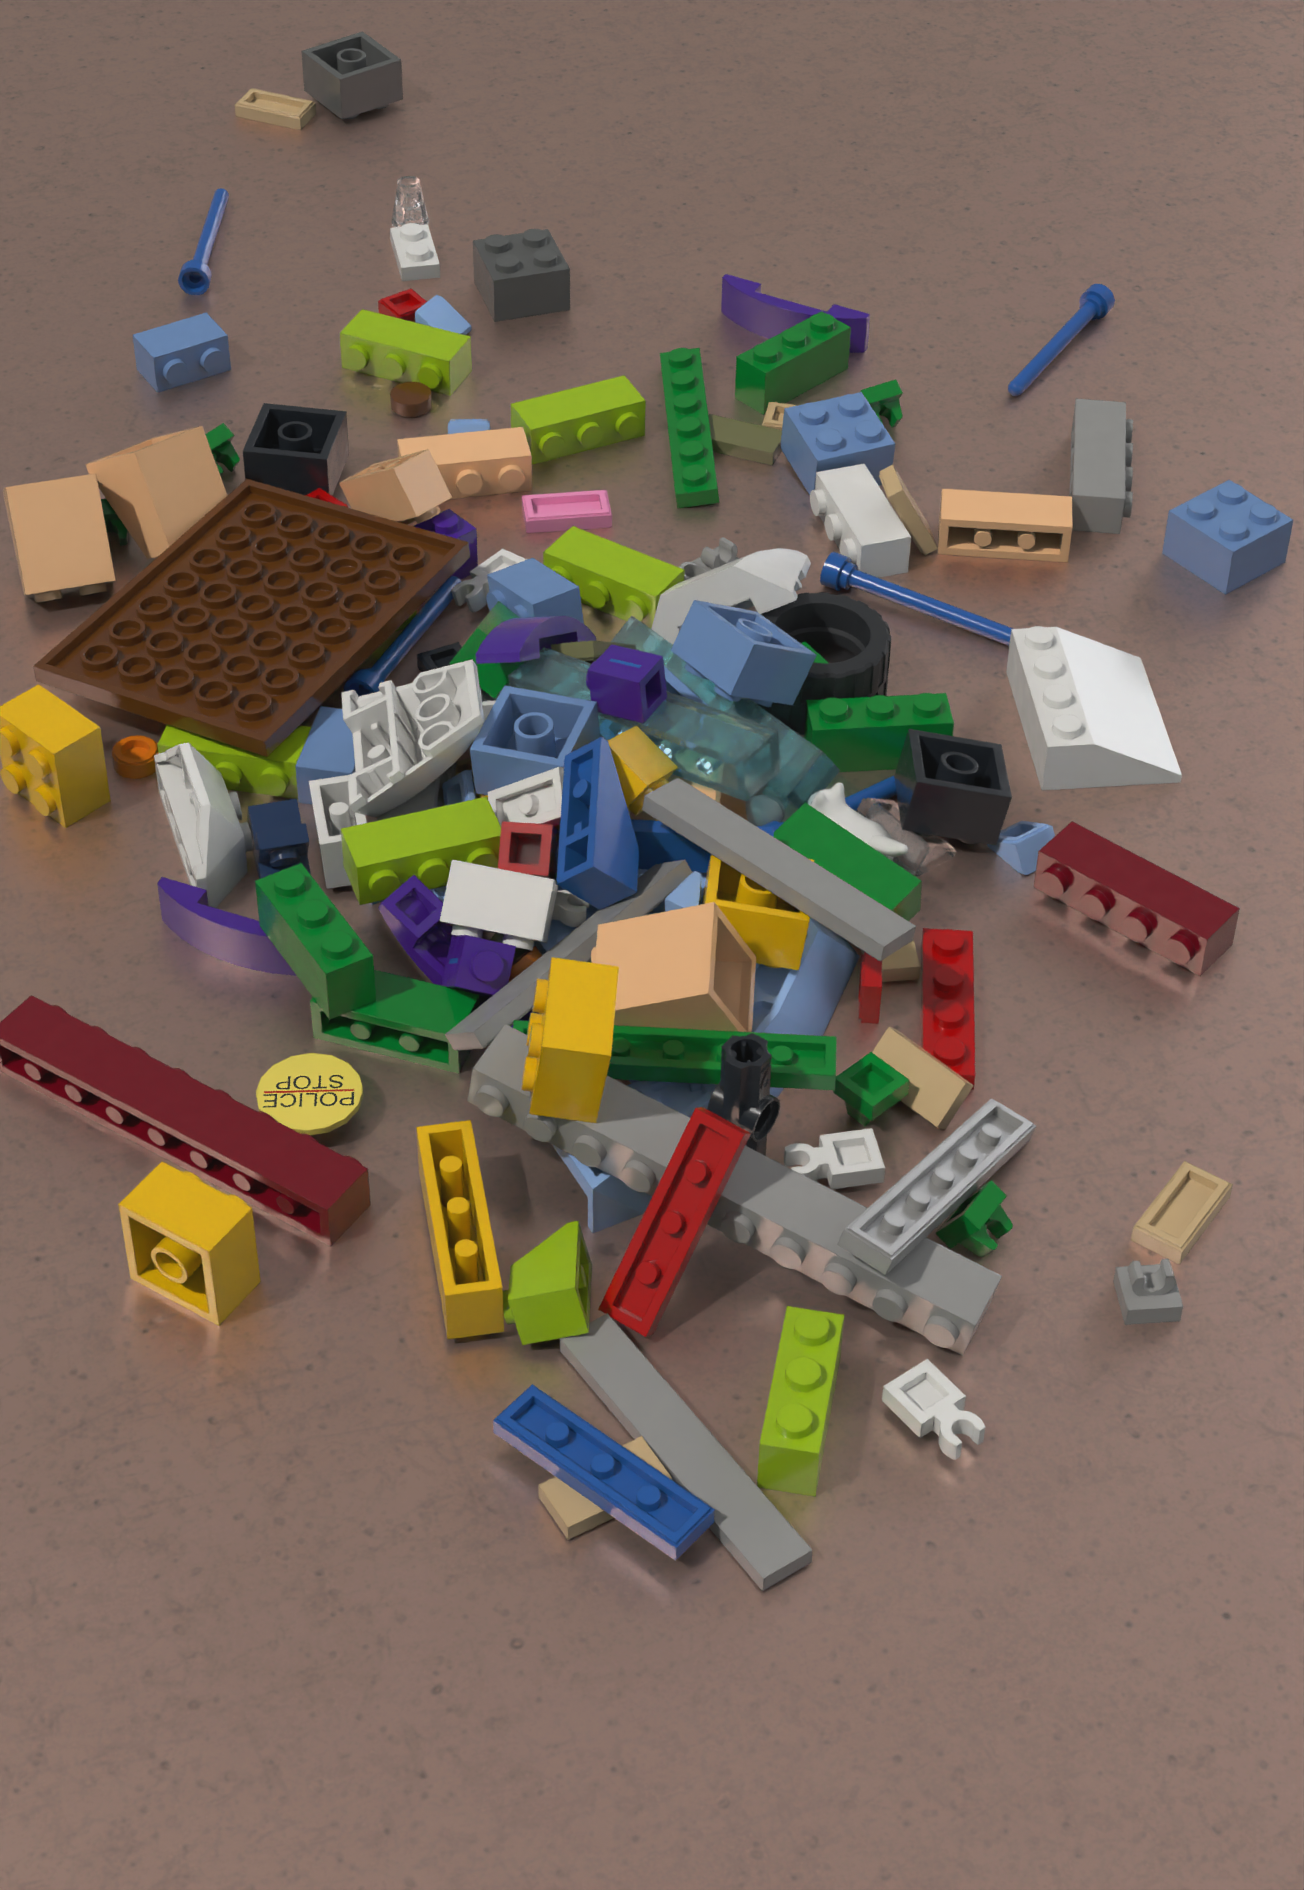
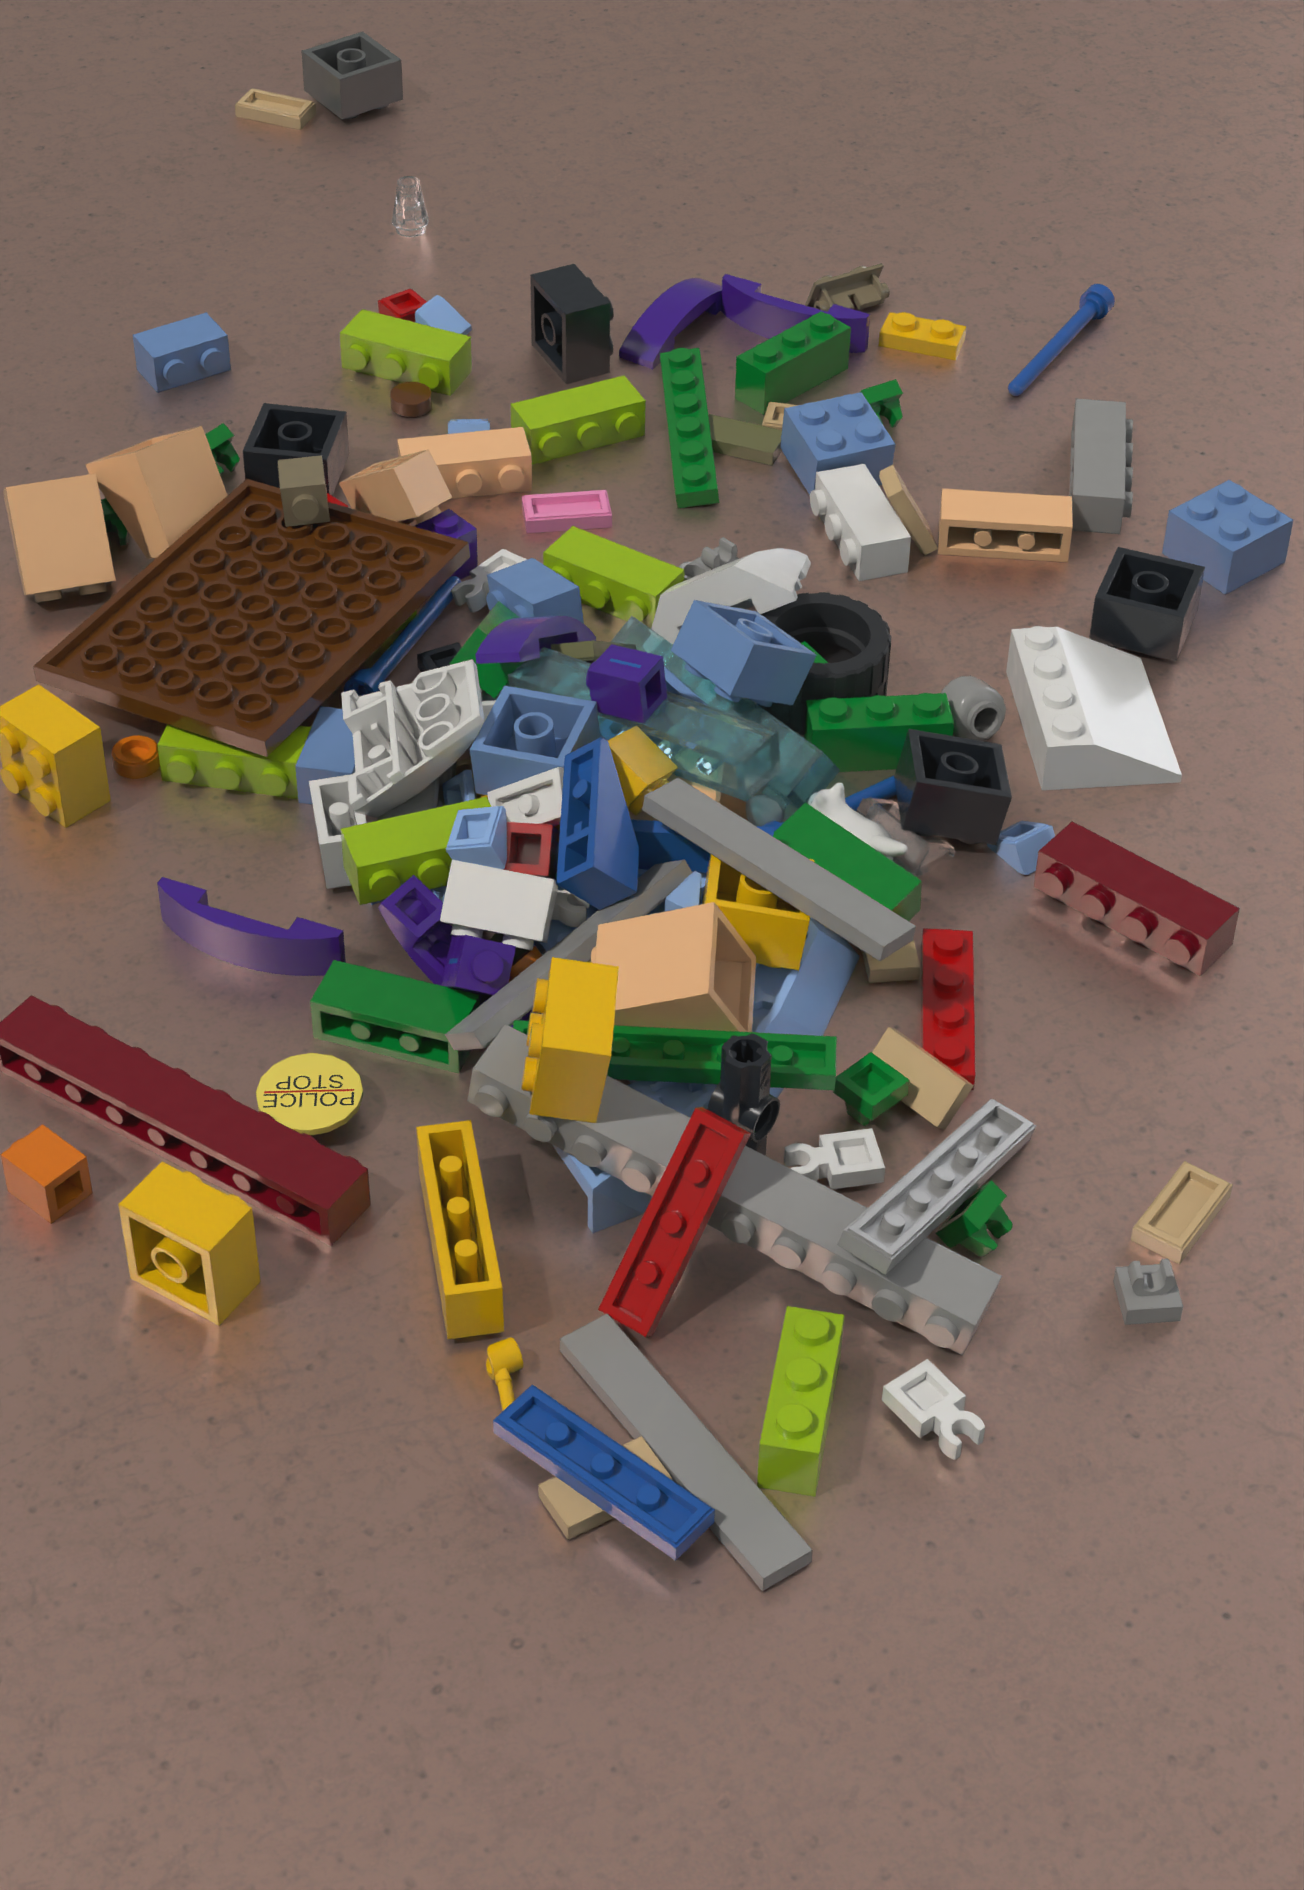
(46, 1173): none -> orange brick
(195, 274): blue piece -> none
(203, 821): white wedge -> none
(278, 836): dark blue brick -> none
(303, 491): none -> dark tan brick
(316, 941): green brick -> none
(415, 252): white plate -> none
(480, 837): none -> light blue slope
(502, 1360): none -> yellow hand
(521, 274): dark grey brick -> none
(551, 1288): lime slope -> none
(571, 323): none -> black brick
(667, 318): none -> dark purple slope
(841, 573): blue piece -> none
(860, 284): none -> dark tan hinge
(870, 989): red tile -> none
(922, 335): none -> yellow plate
(975, 708): none -> light grey head
(1146, 603): none -> black brick

